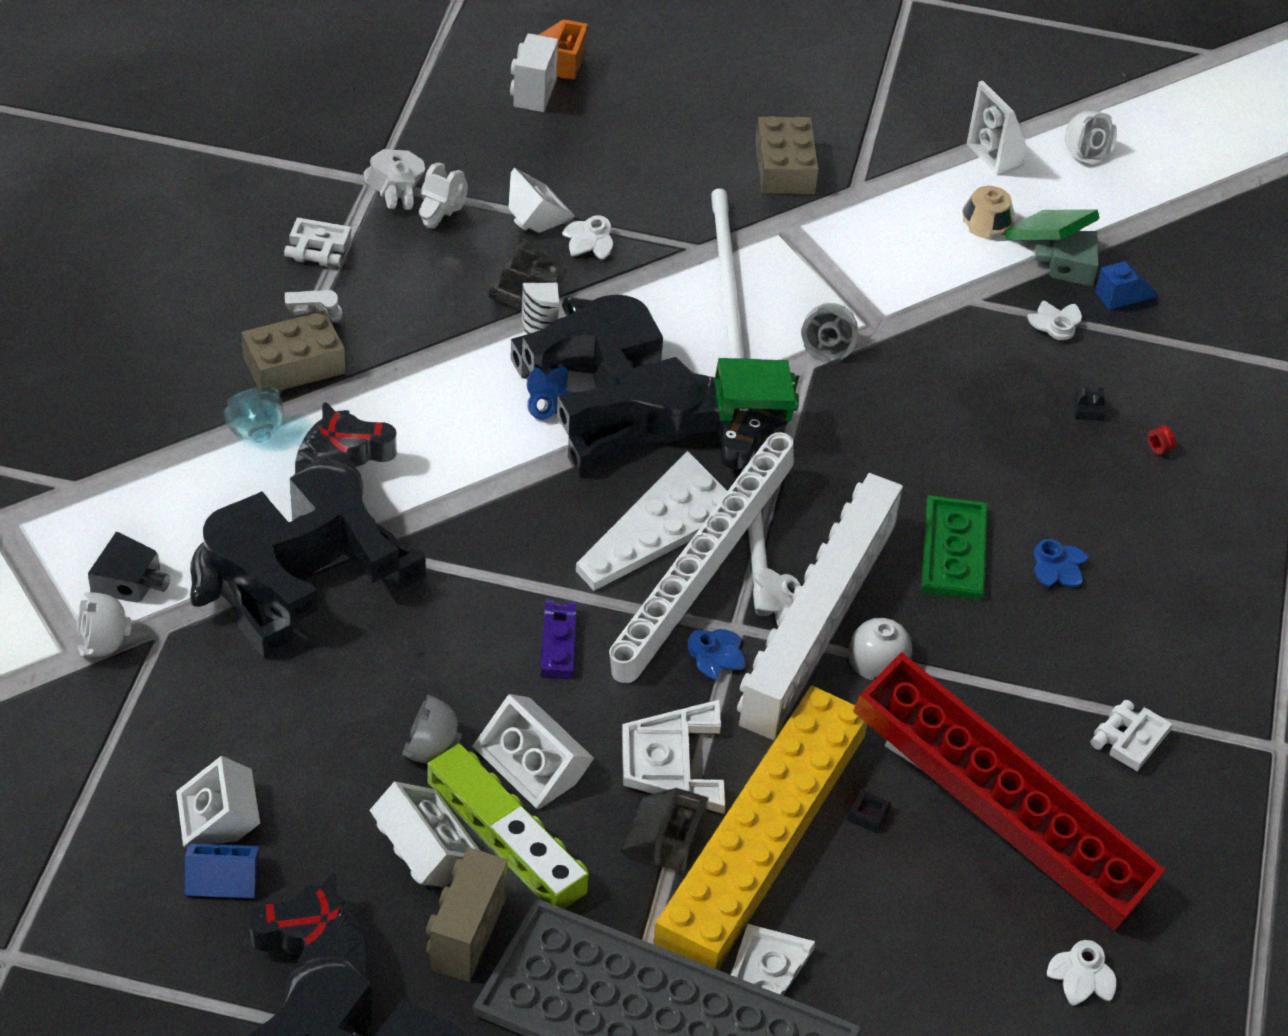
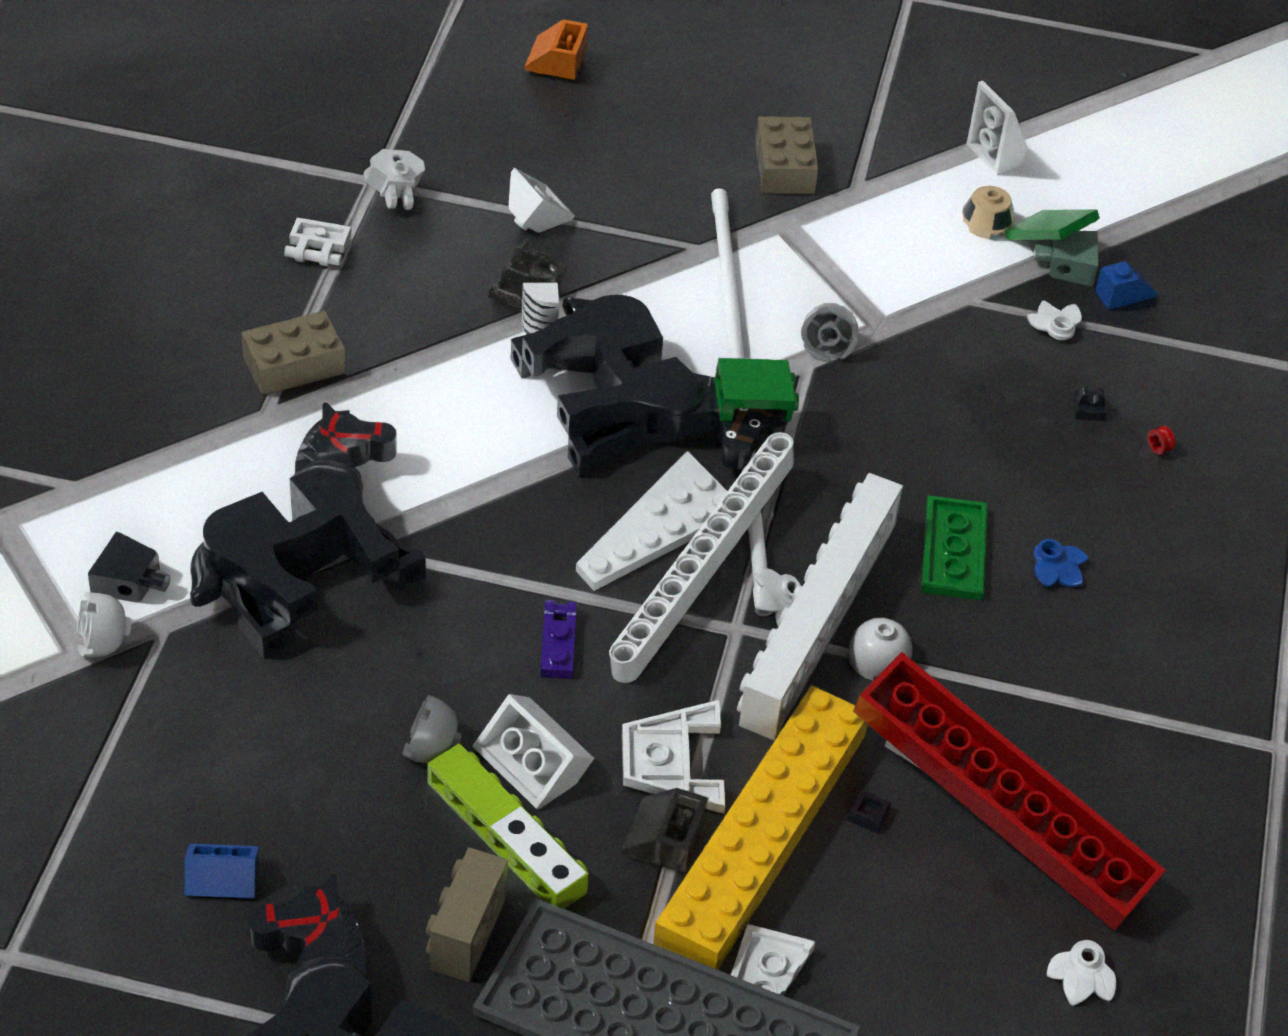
(218, 804): white slope -> none
(254, 414): clear light blue cylinder -> none
(310, 302): white plate -> none
(422, 831): white slope -> none
(441, 194): white hinge -> none
(534, 72): white brick -> none
(548, 388): blue plate -> none
(586, 238): white plate -> none
(717, 652): blue plate -> none
(1090, 136): white cylinder -> none
(1139, 739): white plate -> none

